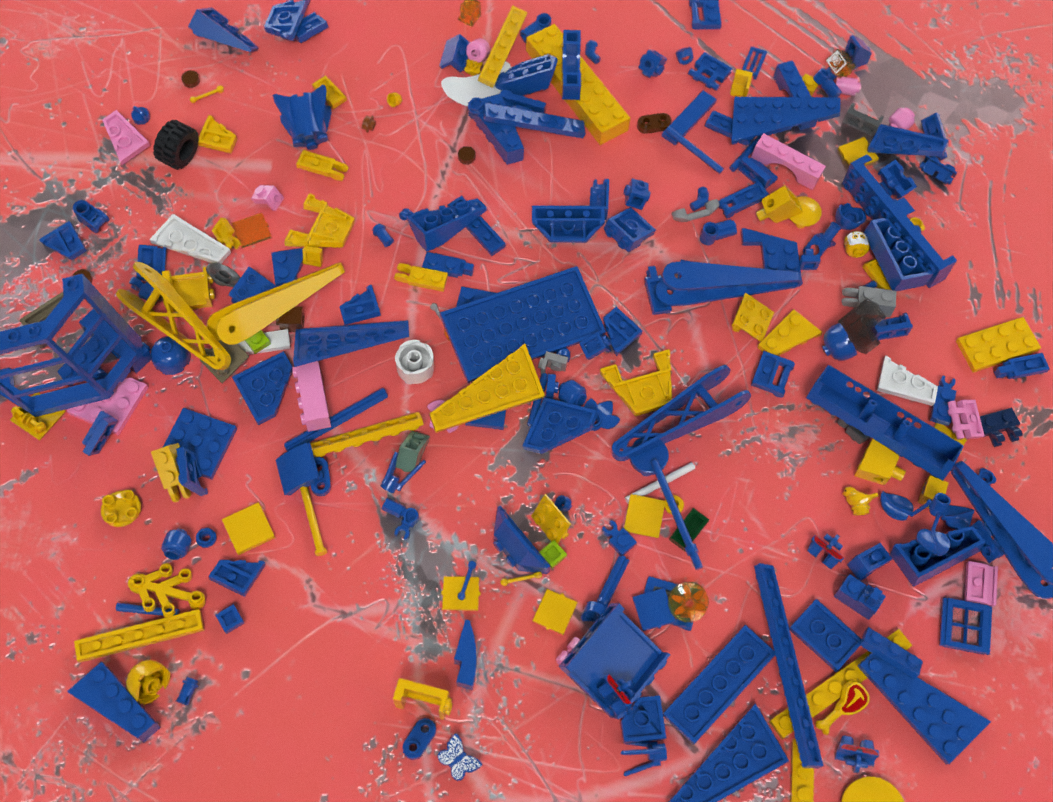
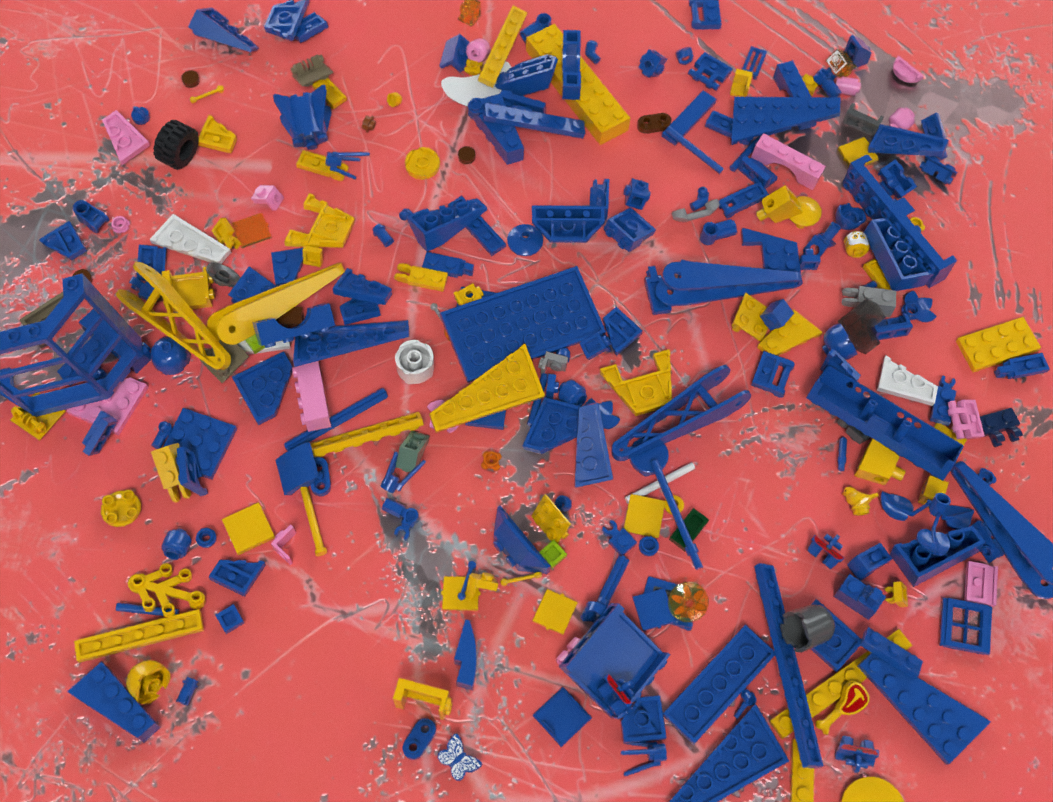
(117, 221): none -> bright pink plate
(164, 430): none -> blue arm
(281, 539): none -> bright pink bracket
(311, 74): none -> dark tan hinge
(317, 318): none -> blue arch
(334, 159): none -> blue plant
(359, 288): none -> blue wing
(422, 163): none -> yellow tile
(461, 298): none -> yellow brick
(484, 581): none -> yellow plate
(487, 456): none -> orange plate
(525, 246): none -> blue dish
(562, 716): none -> blue piece
(592, 455): none -> blue wing
(648, 546): none -> blue plate
(749, 700): none -> blue hand
(776, 314): none -> blue brick
(807, 627): none -> dark grey cylinder
(838, 362): none -> blue wing
(842, 454): none -> blue piece
(899, 594): none -> yellow tile
(905, 71): none -> bright pink plate
(919, 307): none -> blue plate

